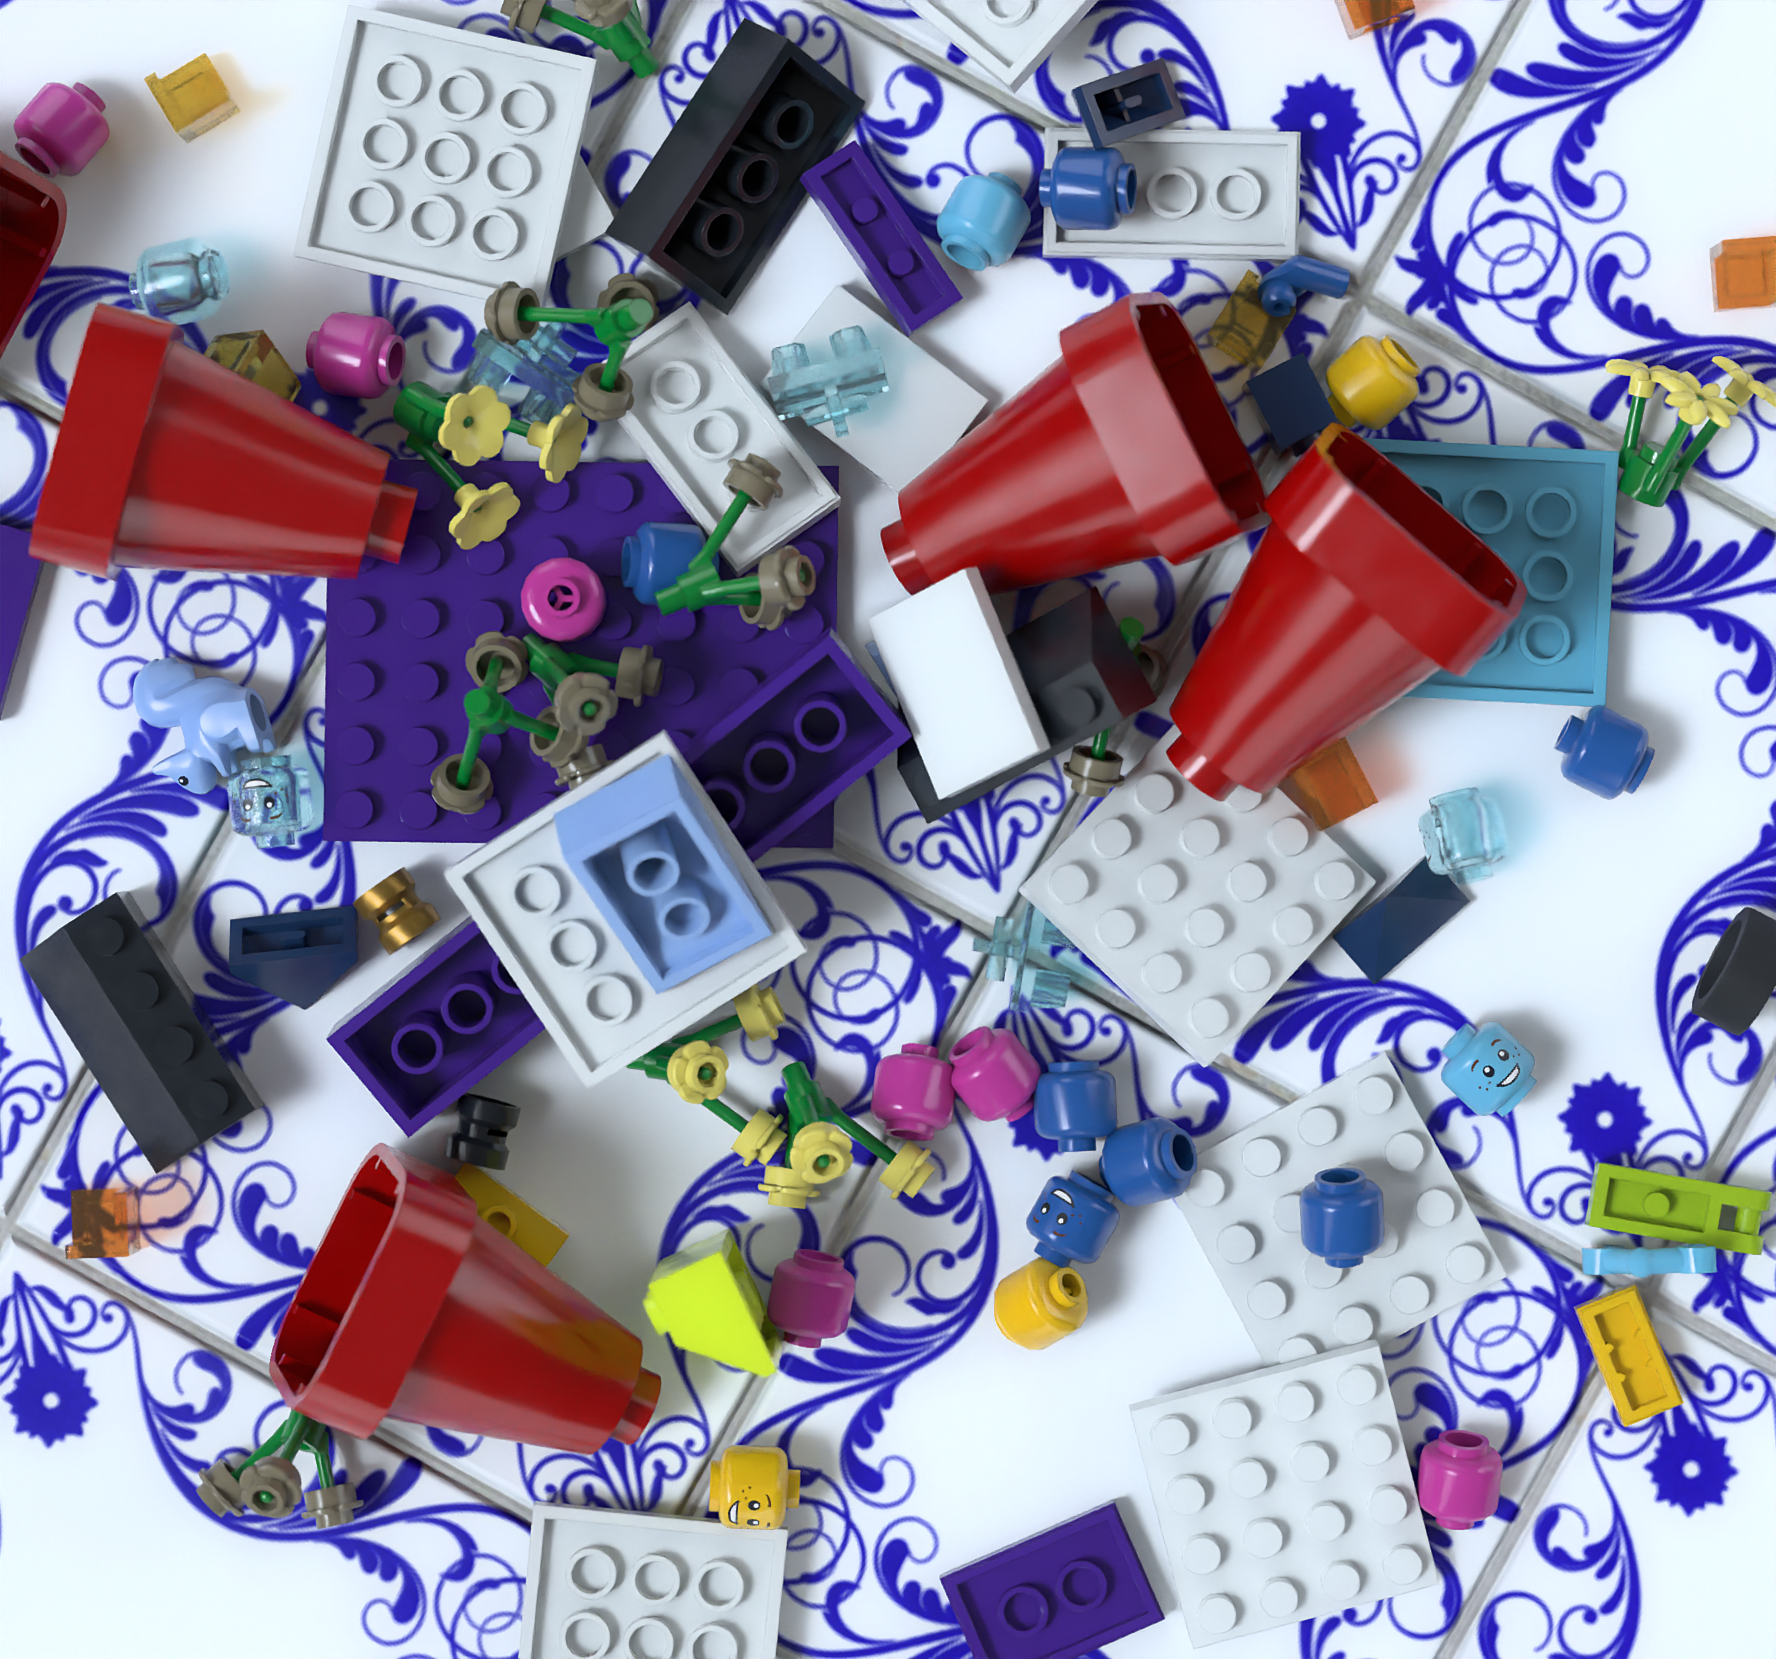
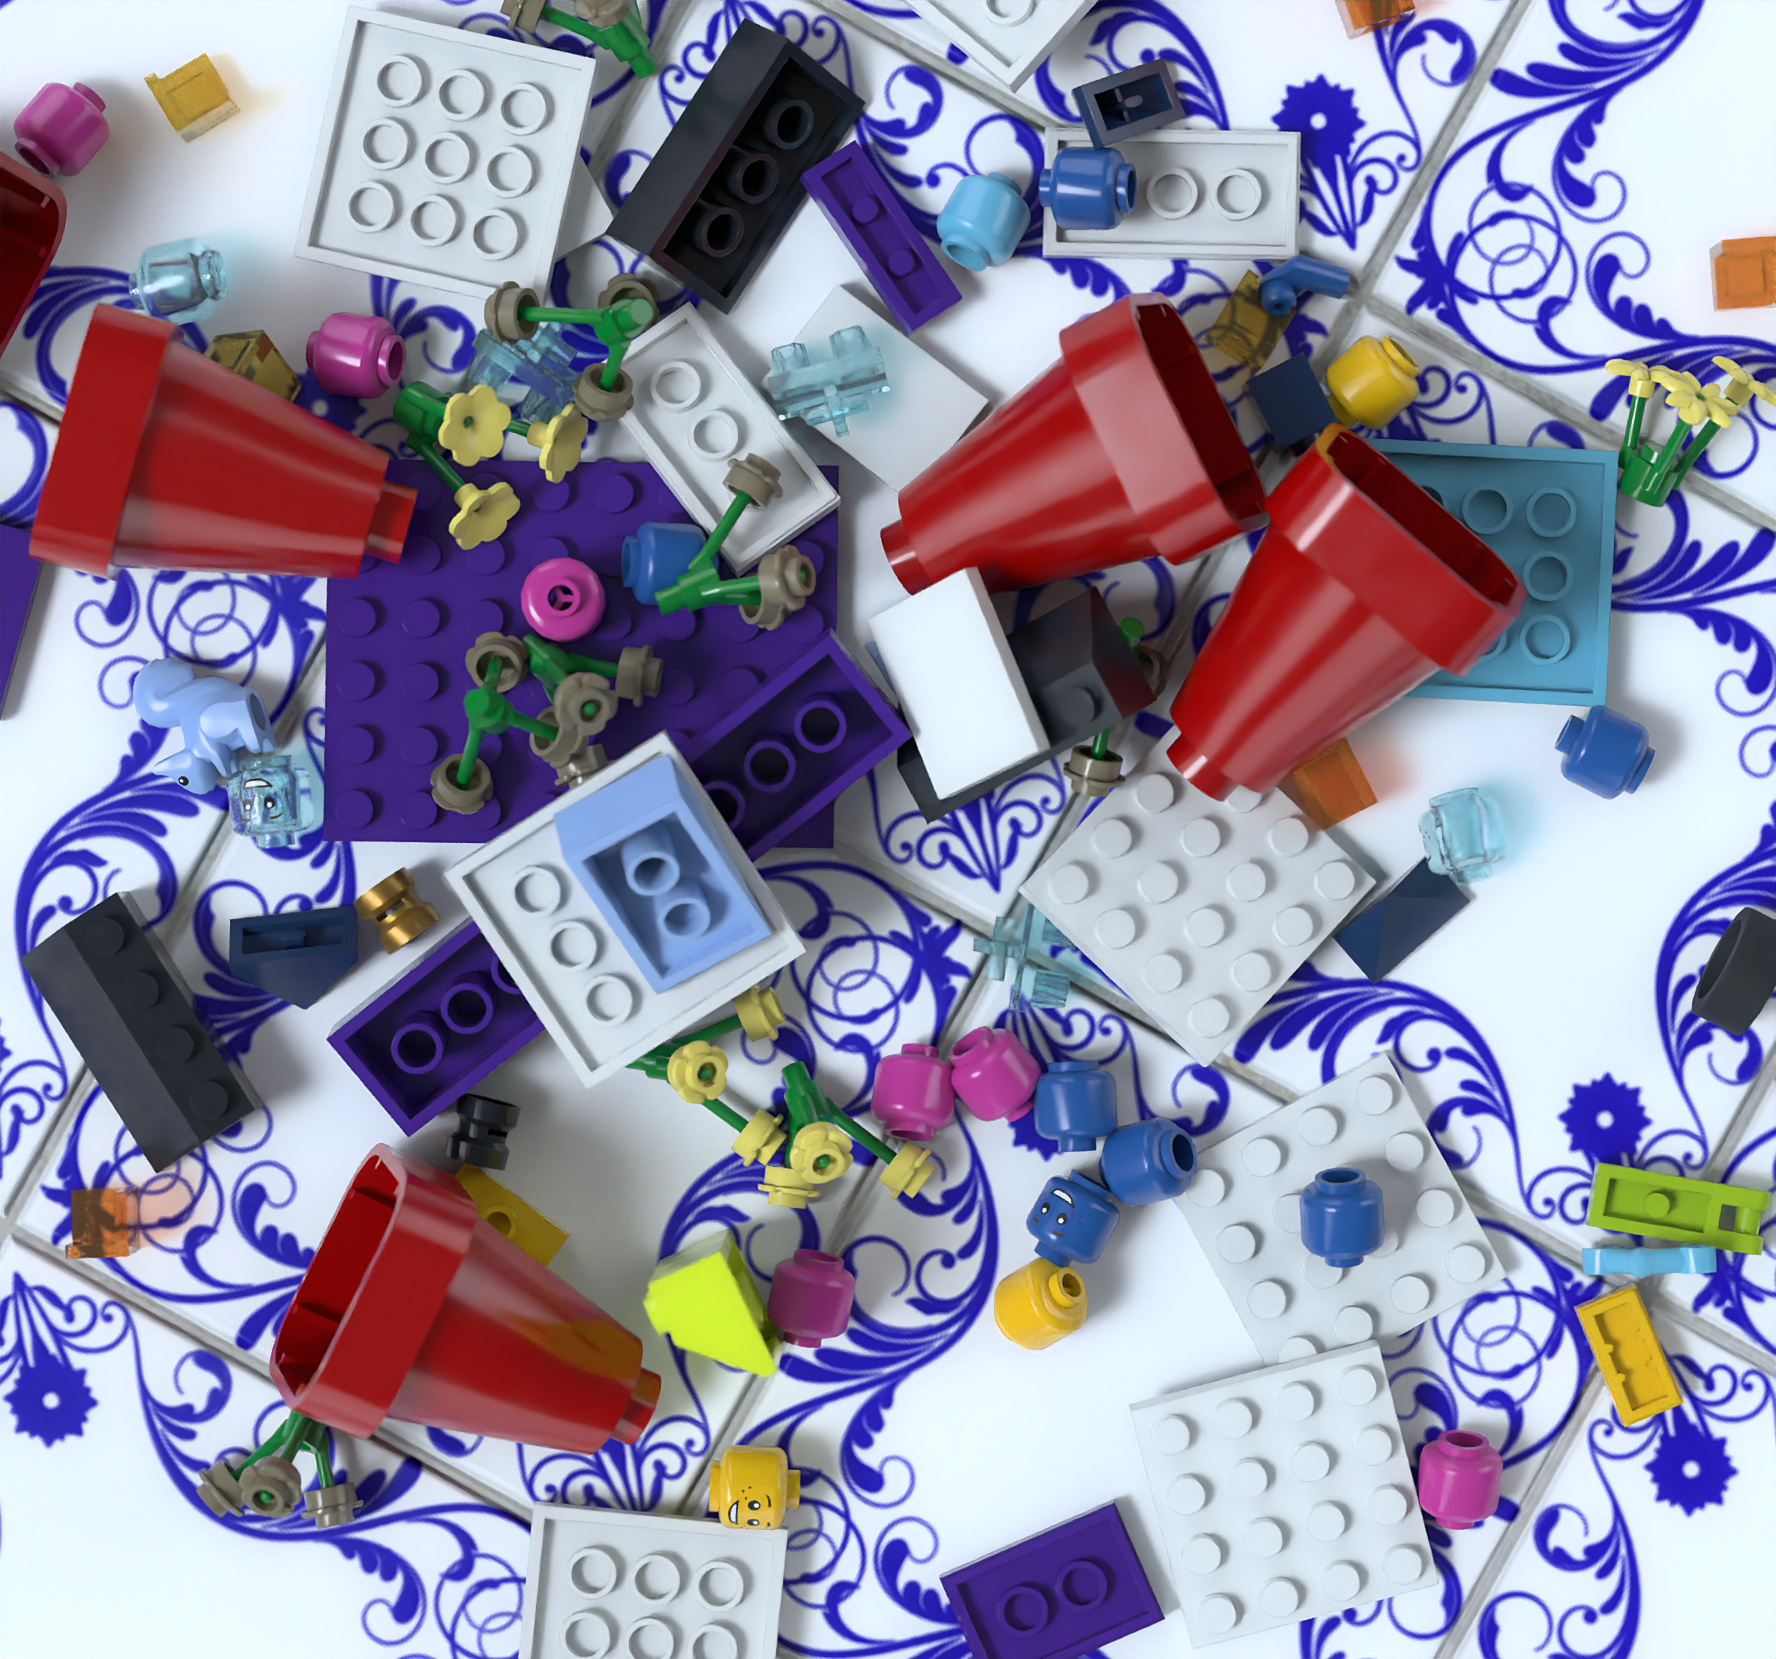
(1488, 1068): medium azure head -> none

